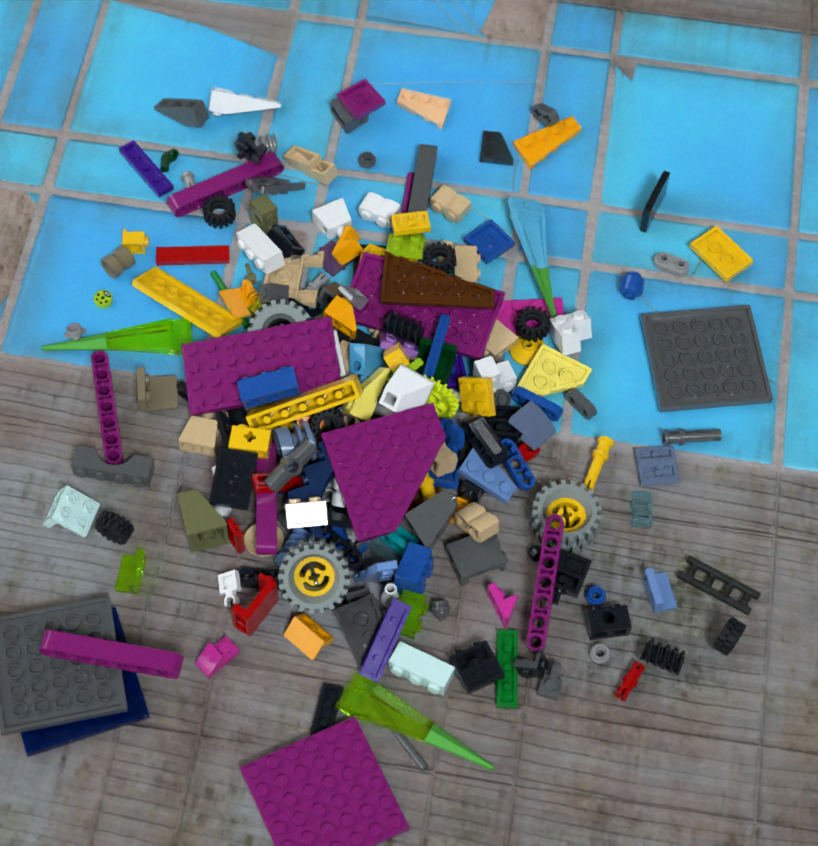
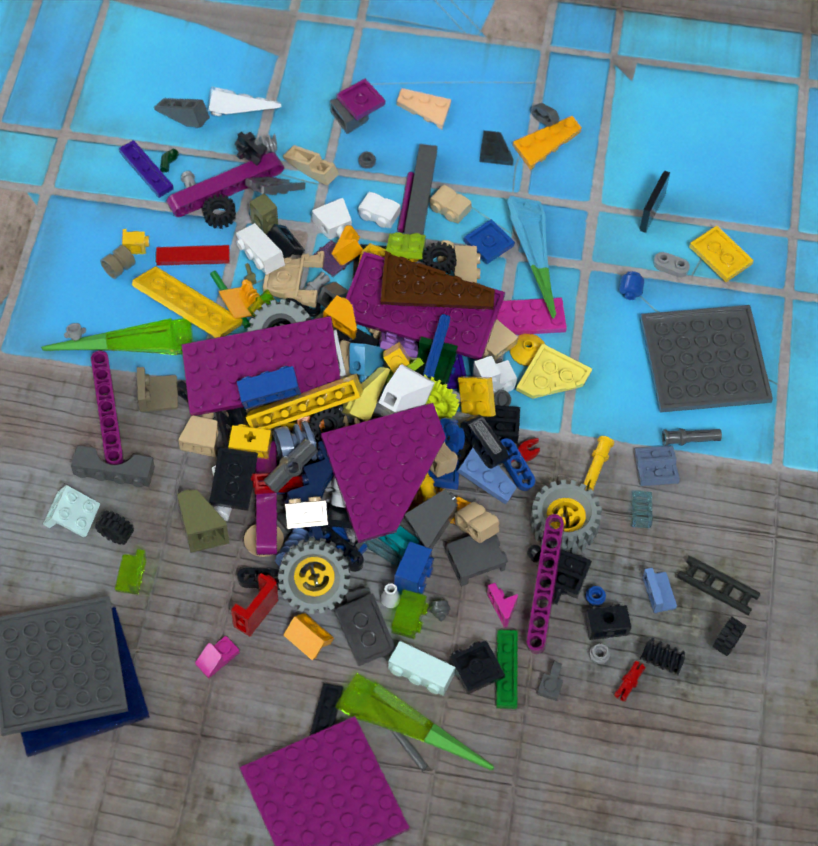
(103, 299): lime tile -> none
(111, 654): magenta beam -> none
(228, 585): white plate -> none
(235, 536): red tile -> none
(273, 292): dark grey brick -> none
(354, 296): light grey slope -> none
(382, 571): medium blue wing -> none
(385, 640): dark purple plate -> none
(403, 327): black piece -> none
(410, 223): yellow bracket -> none
(471, 492): black bracket -> none
(523, 396): blue beam -> none
(532, 668): black bracket -> none
(533, 425): sand blue slope -> none
(536, 315): black tyre -> none
(569, 330): white brick -> none
(581, 403): dark grey beam -> none

